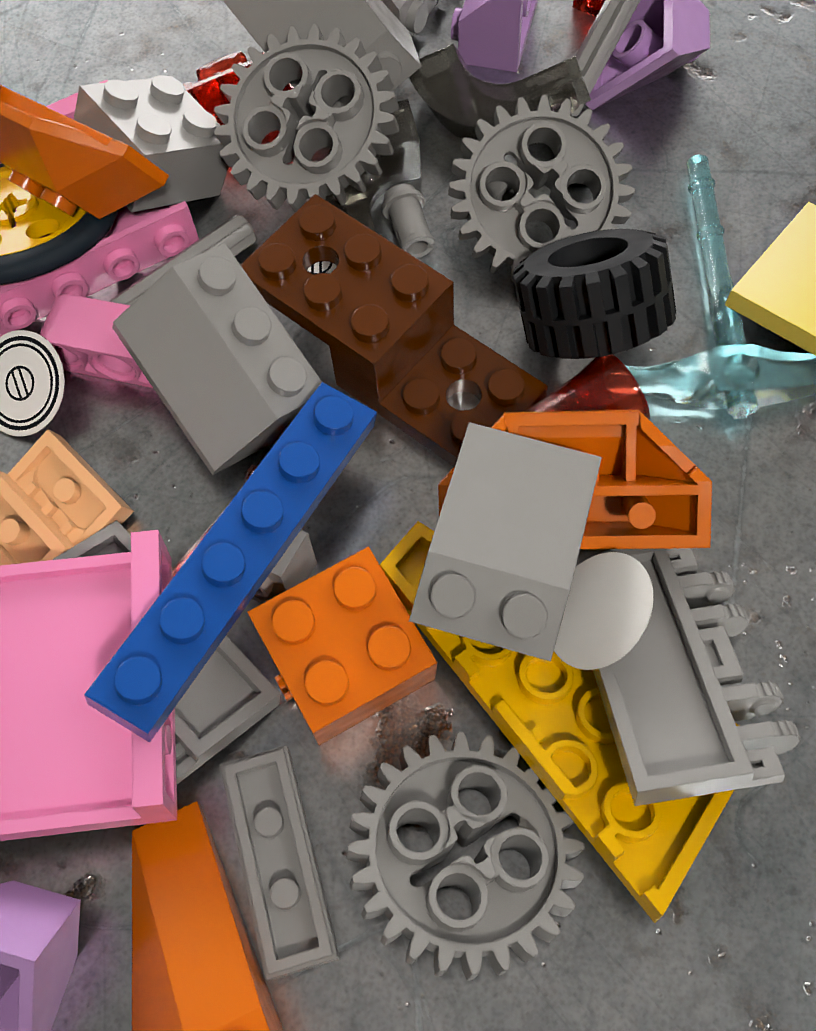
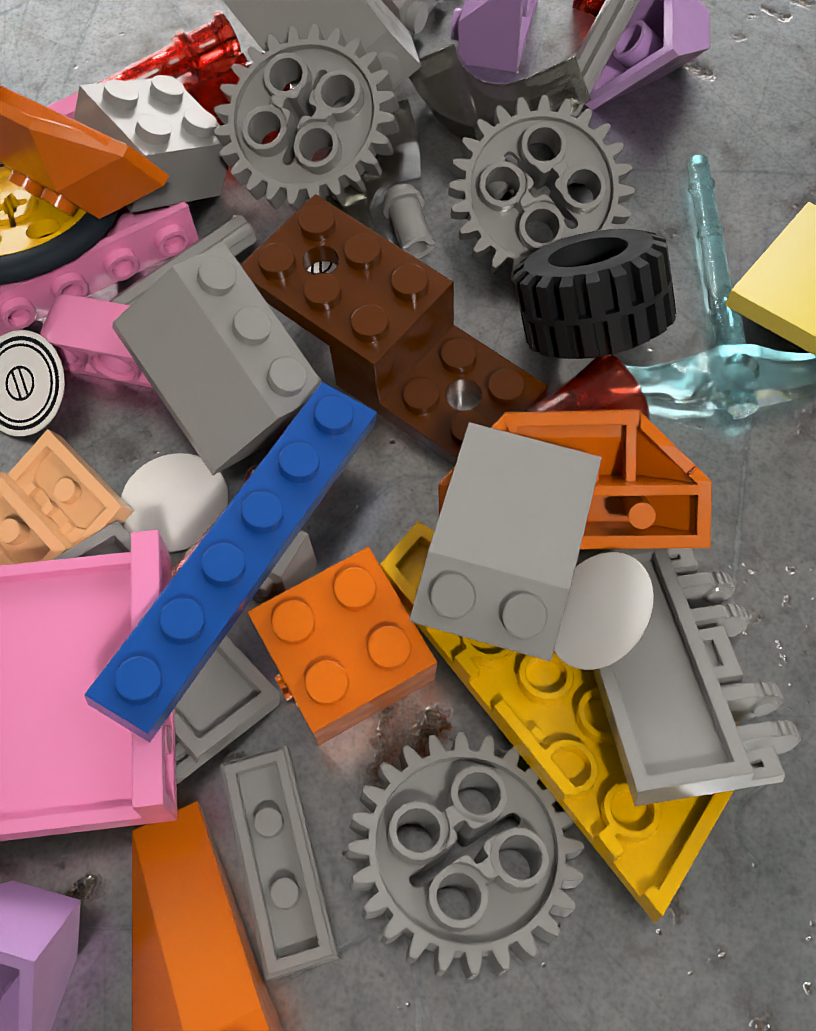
(176, 498): none -> white sticker
(186, 48): none -> clear red pin

